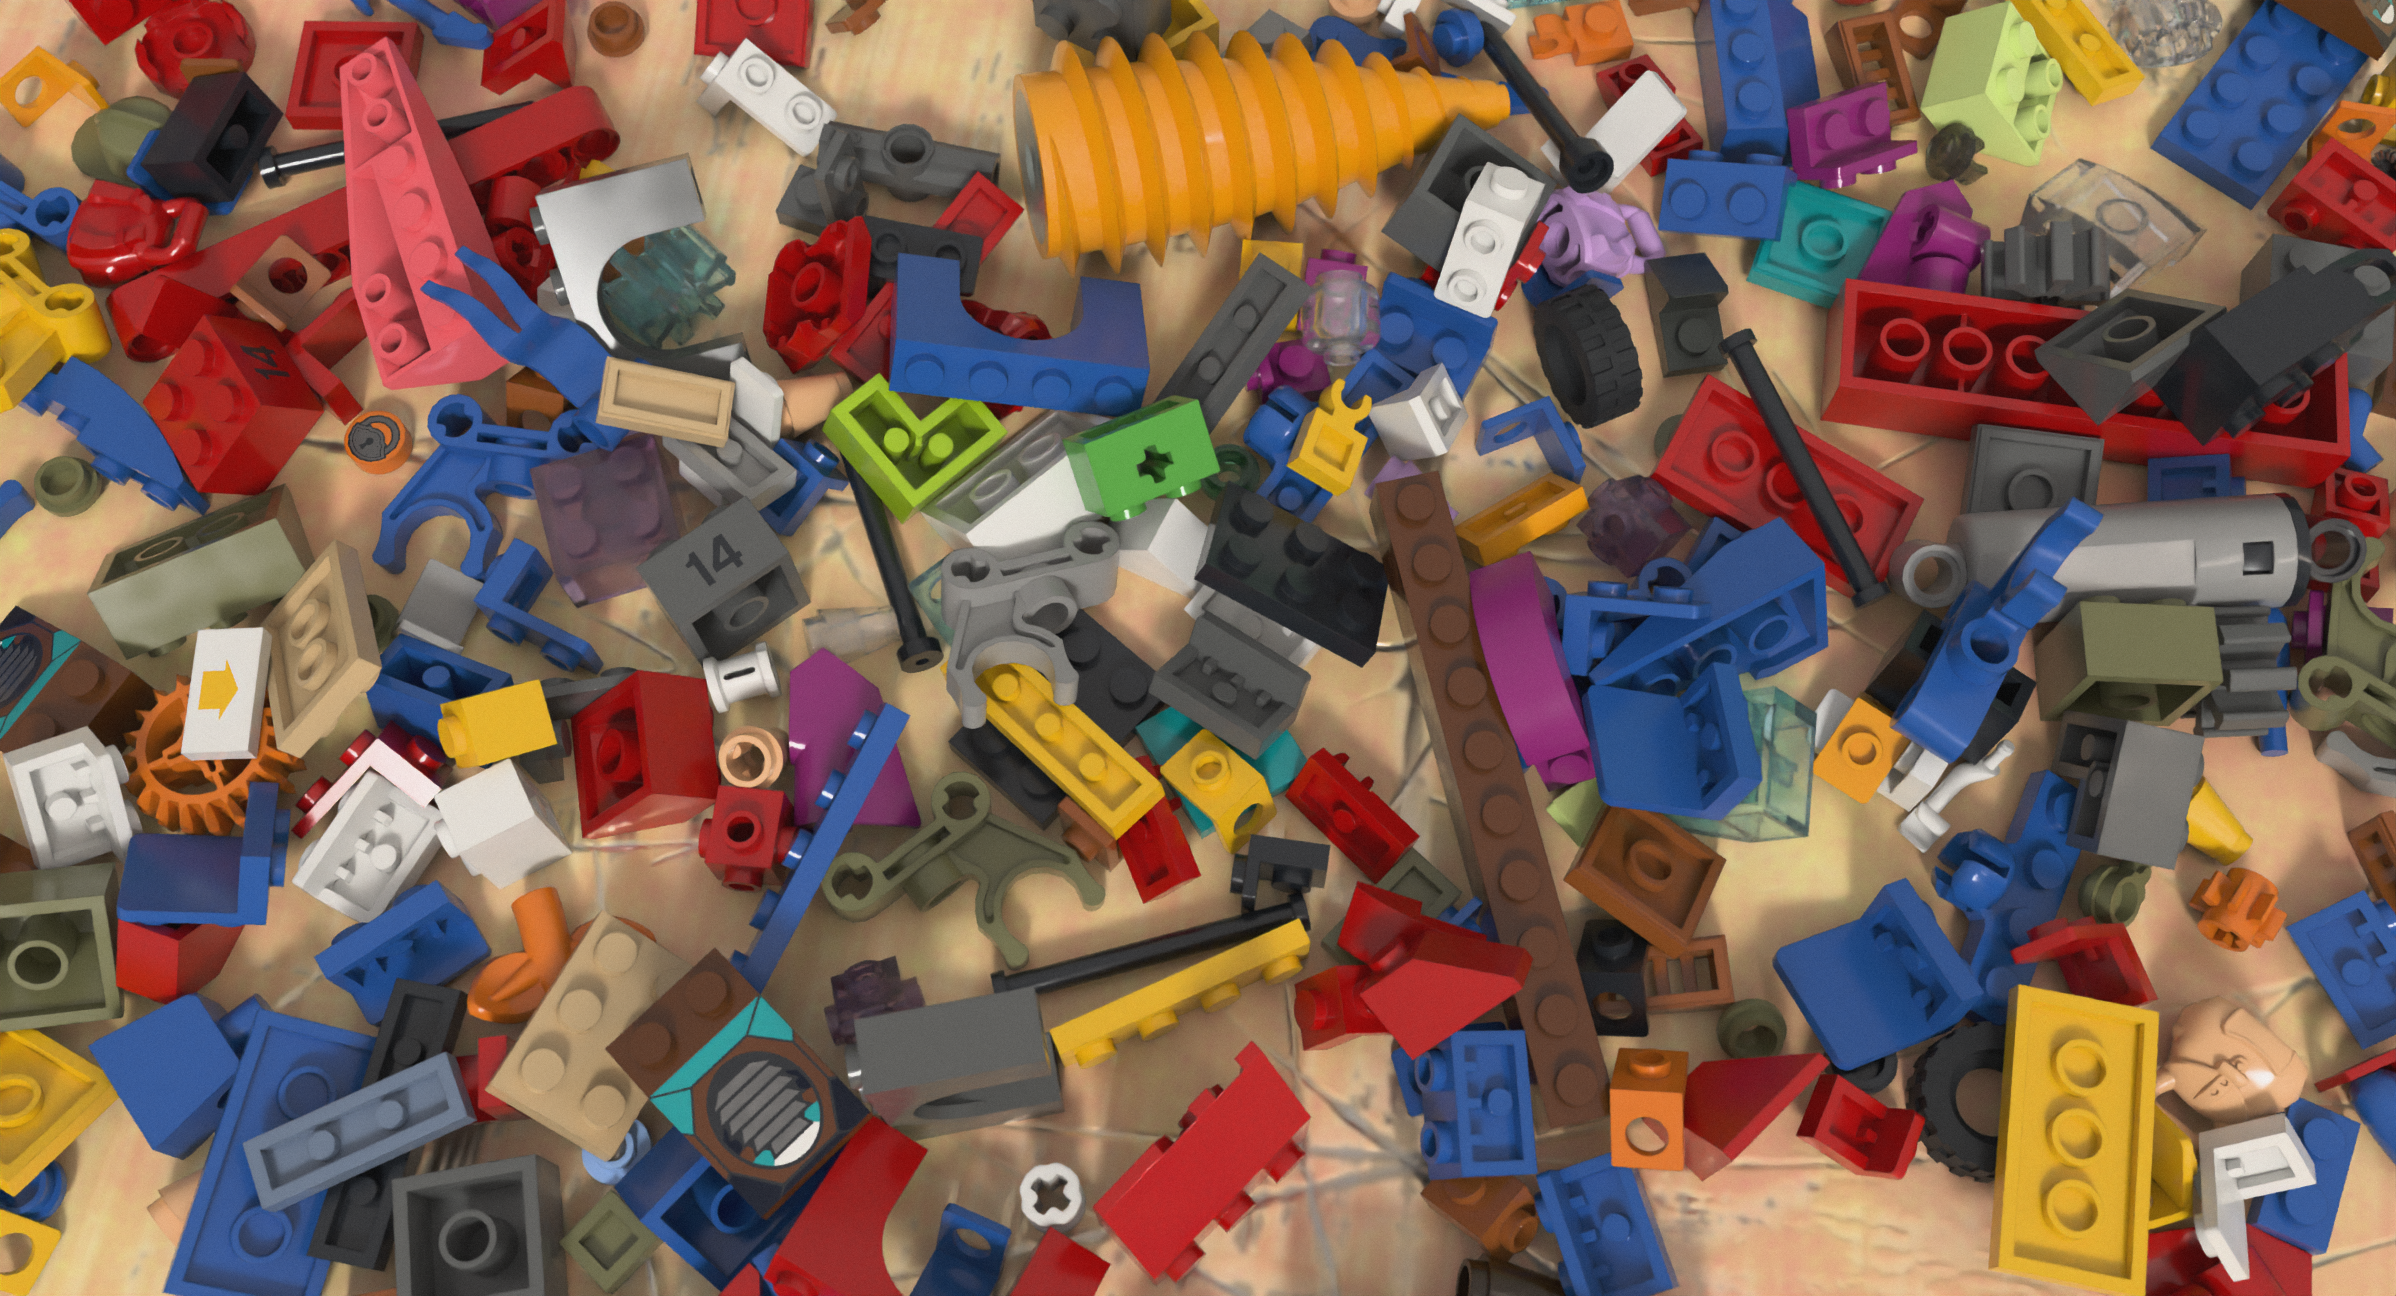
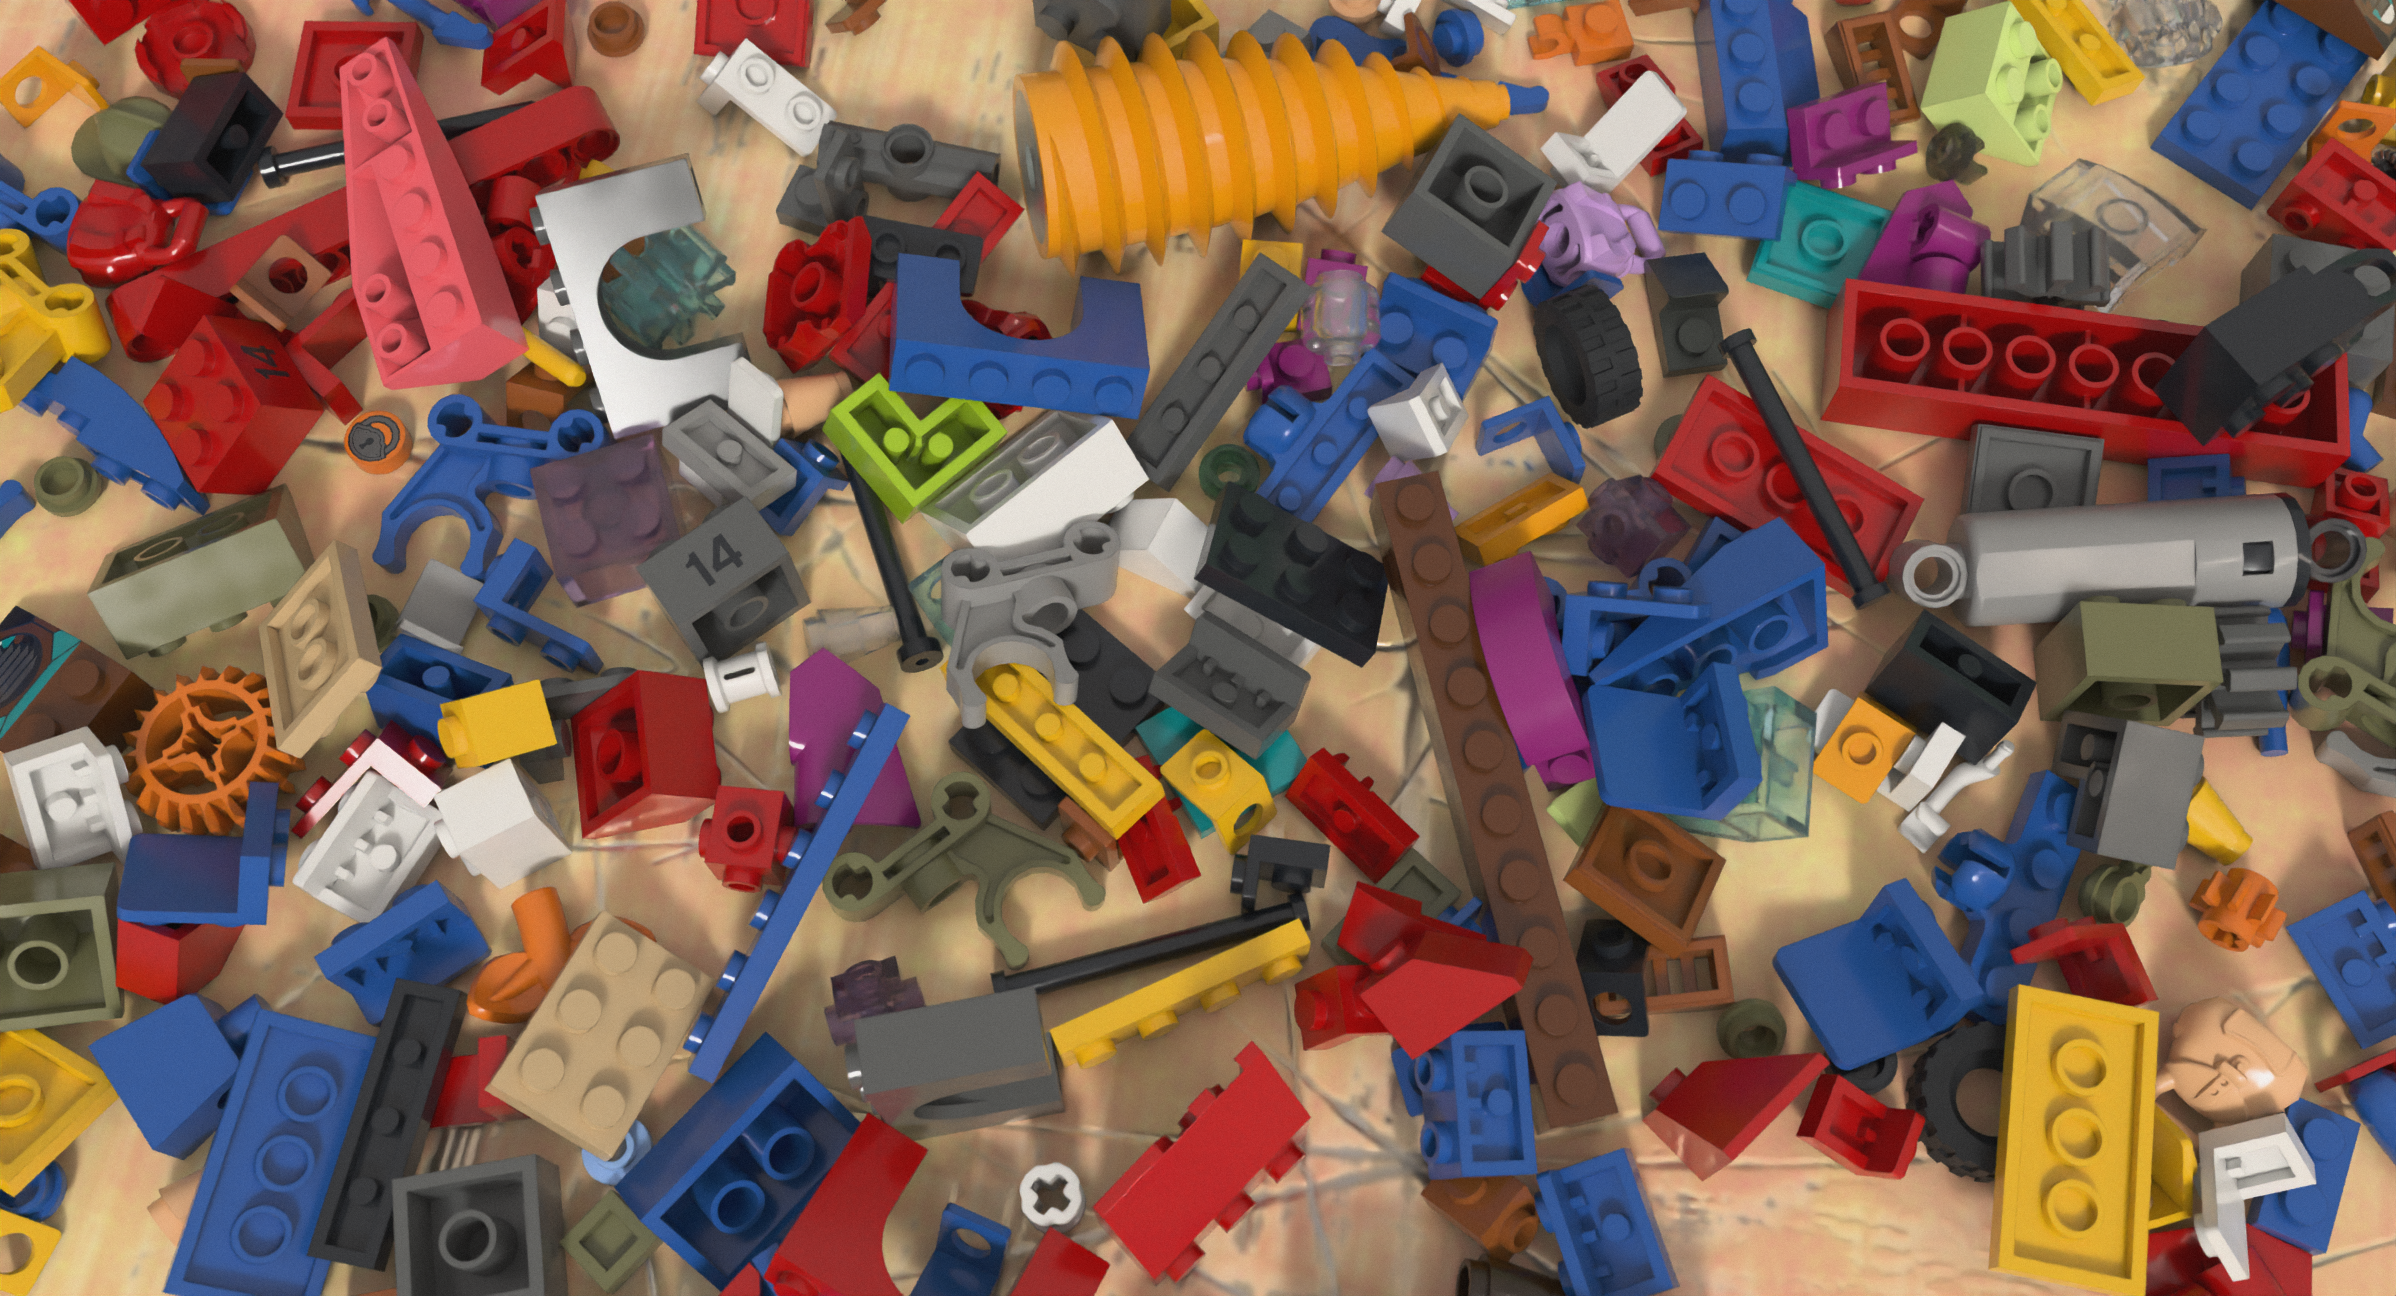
(227, 694): white tile -> none
(359, 1132): sand blue plate -> none
(547, 343): blue flag -> none
(665, 402): tan tile -> none
(739, 1083): slope -> none
(754, 756): light nougat cone -> none
(1108, 454): bright green brick -> none
(1327, 444): yellow plate -> none
(1487, 238): white bracket -> none
(1582, 160): black piece -> none
(1654, 1087): orange bracket -> none
(1985, 636): blue piece -> none
(2123, 348): dark grey slope -> none

